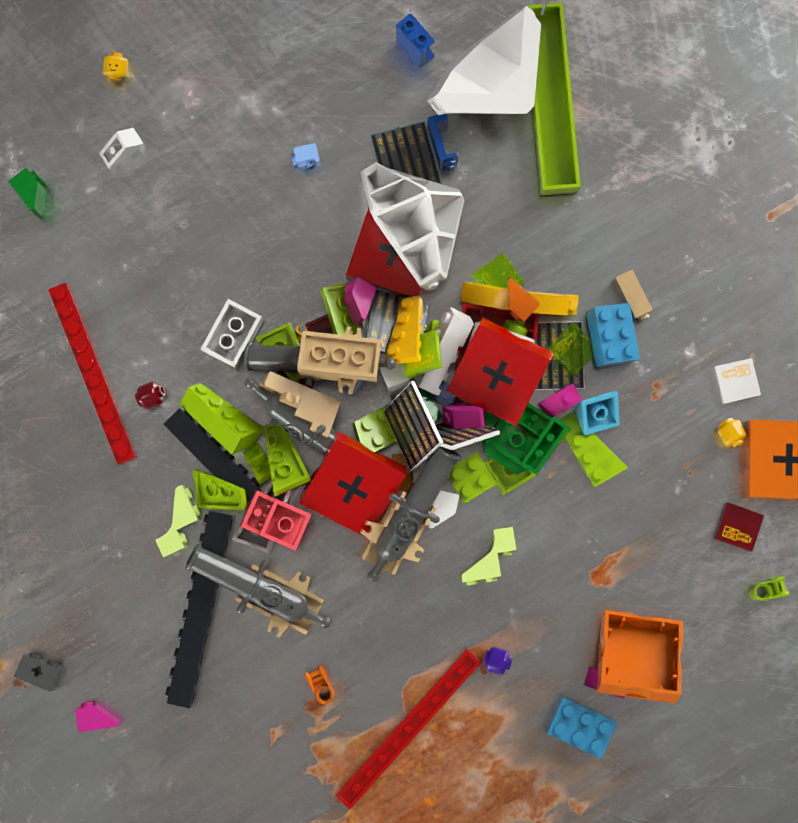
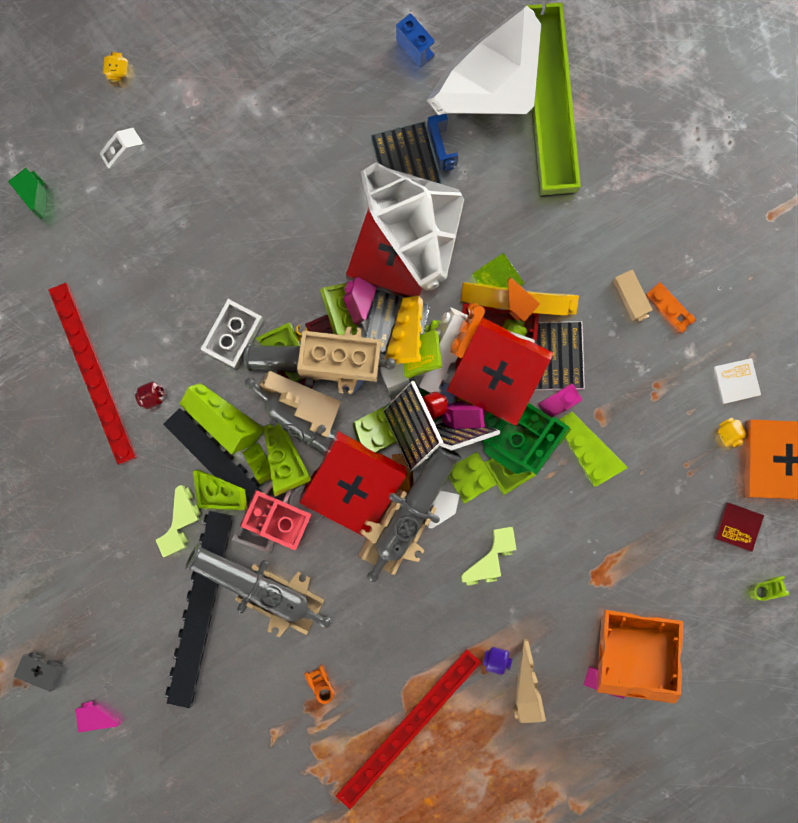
(305, 156): light blue brick -> none
(435, 404): none -> red head
(467, 330): none -> orange plate
(528, 700): none -> tan wedge
(572, 349): clear neon green tile -> none
(581, 726): dark azure brick -> none
(598, 413): medium azure slope -> none
(612, 335): dark azure brick -> none
(670, 307): none -> orange plate

